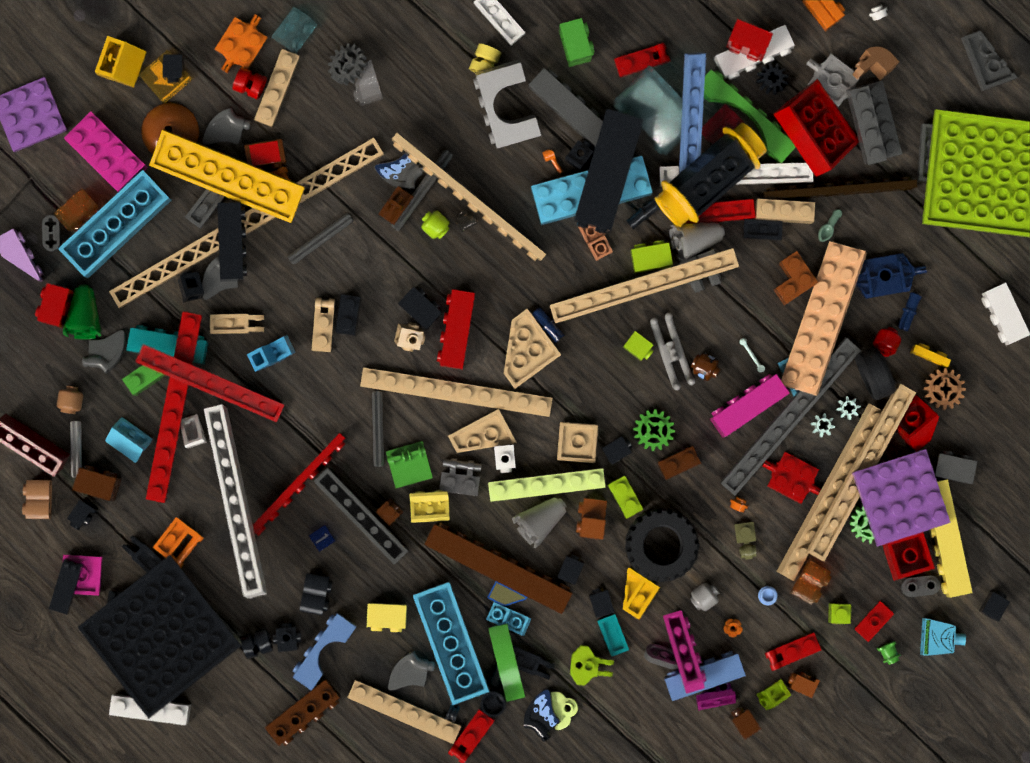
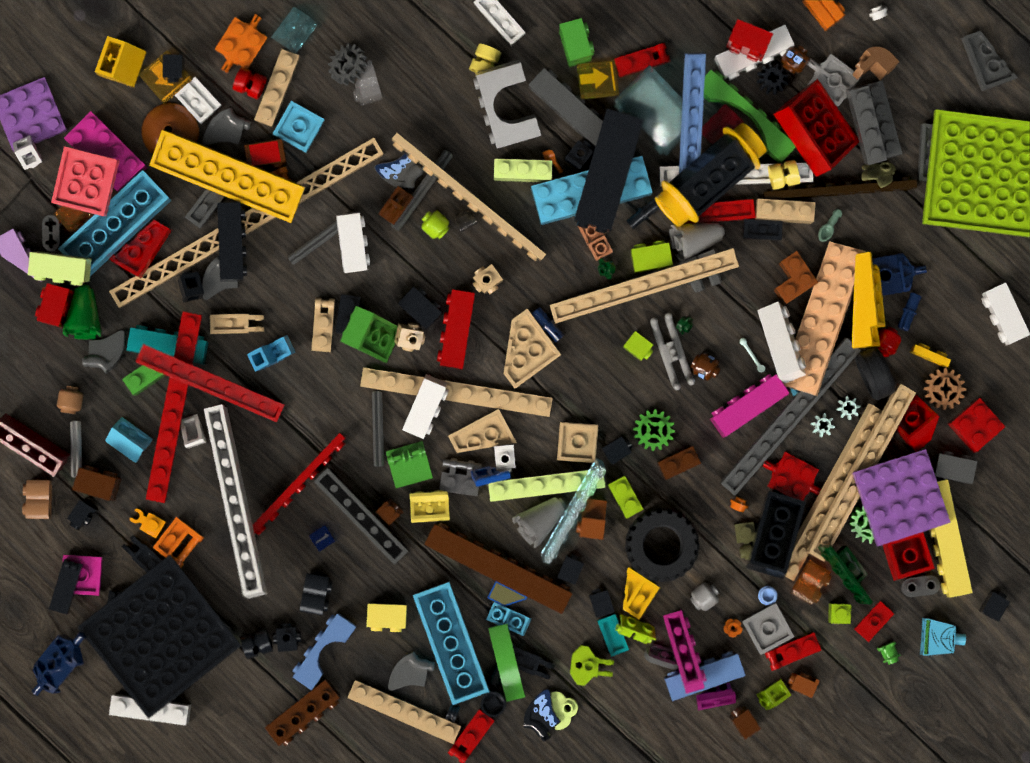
(27, 152): none -> white brick
(59, 267): none -> yellowish green brick
(66, 655): none -> dark blue plate
(85, 181): none -> coral plate
(142, 250): none -> red wing
(151, 524): none -> light orange plate
(198, 100): none -> white plate
(298, 127): none -> medium azure plate
(352, 242): none -> white brick
(370, 334): none -> bright green slope
(425, 407): none -> white brick
(488, 475): none -> blue tile
(491, 273): none -> tan brick
(522, 170): none -> yellowish green brick
(571, 514): none -> clear light blue plate
(597, 79): none -> clear yellow tile
(606, 268): none -> dark green plate
(643, 631): none -> lime hinge
(685, 325): none -> dark green plate
(767, 628): none -> light grey plate
(775, 534): none -> black brick
(777, 178): none -> light yellow wheel
(781, 342): none -> white brick
(795, 59): none -> reddish brown head
(849, 570): none -> dark green bracket
(868, 303): none -> yellow wedge
(881, 172): none -> olive plate
(976, 425): none -> red brick

